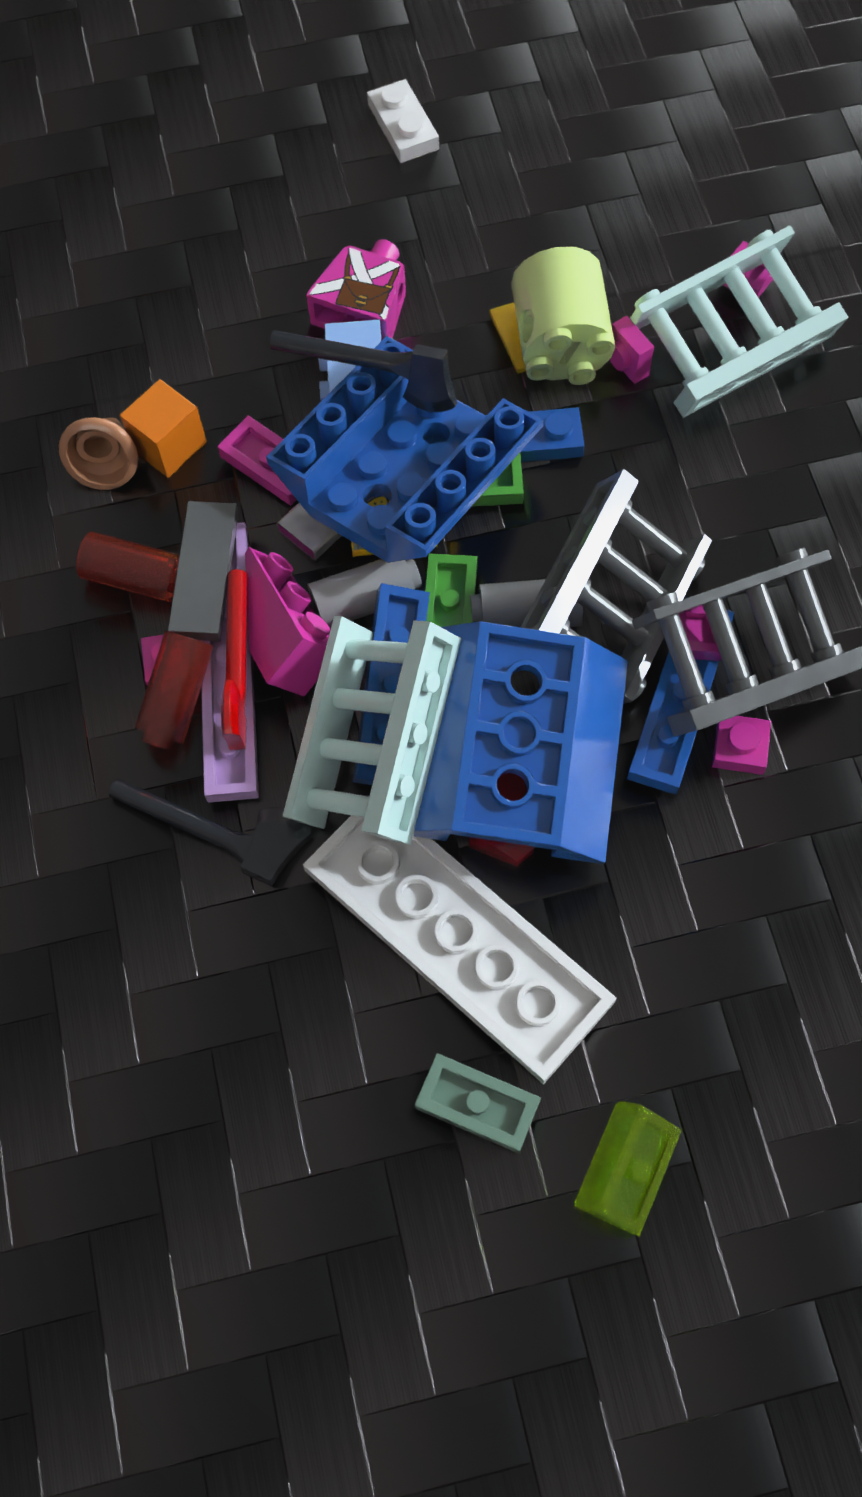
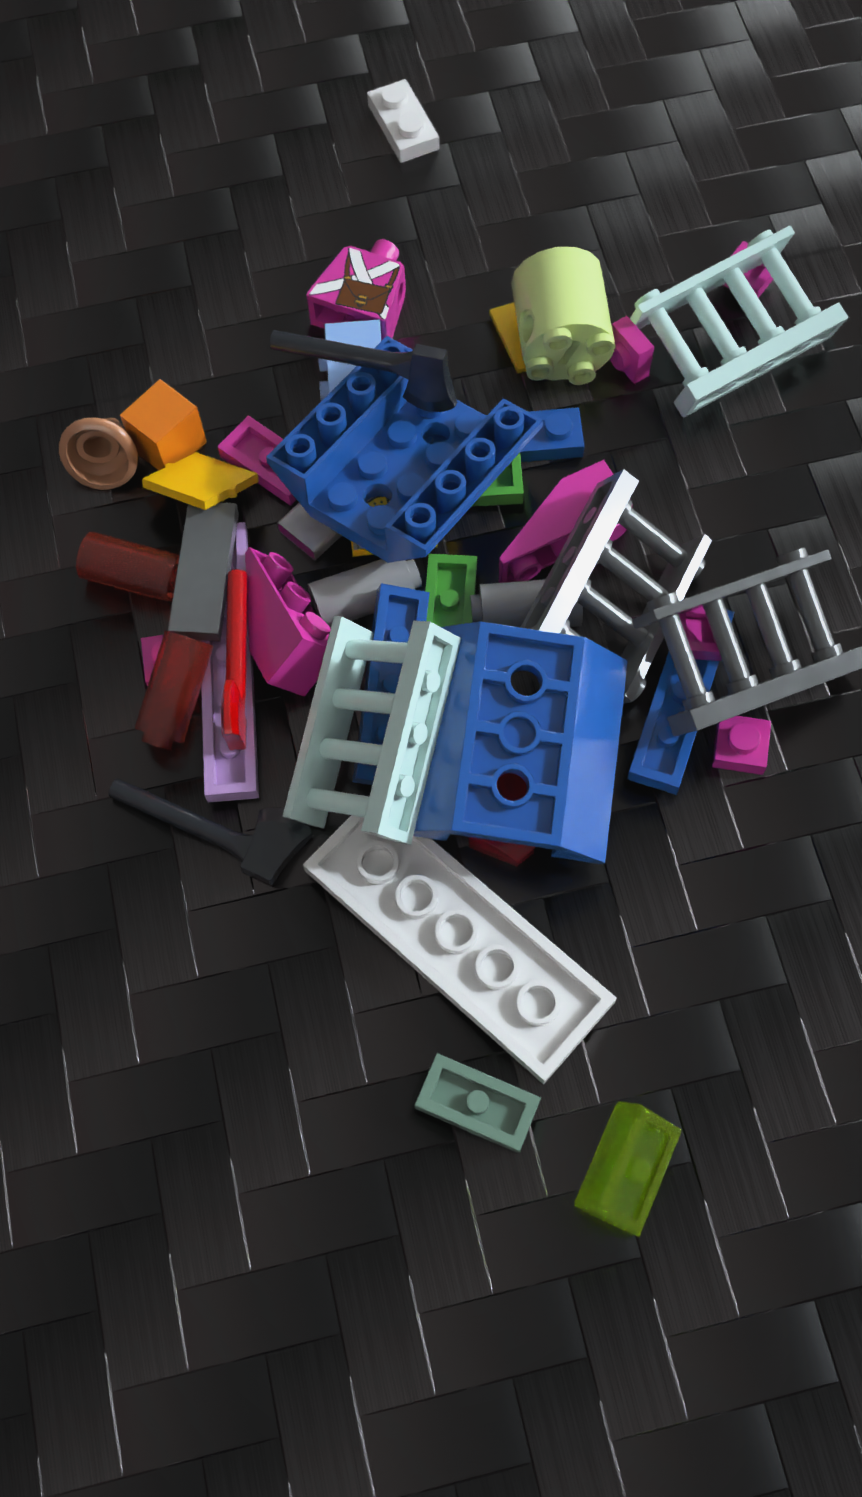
(200, 480): none -> yellow piece
(551, 525): none -> dark pink slope

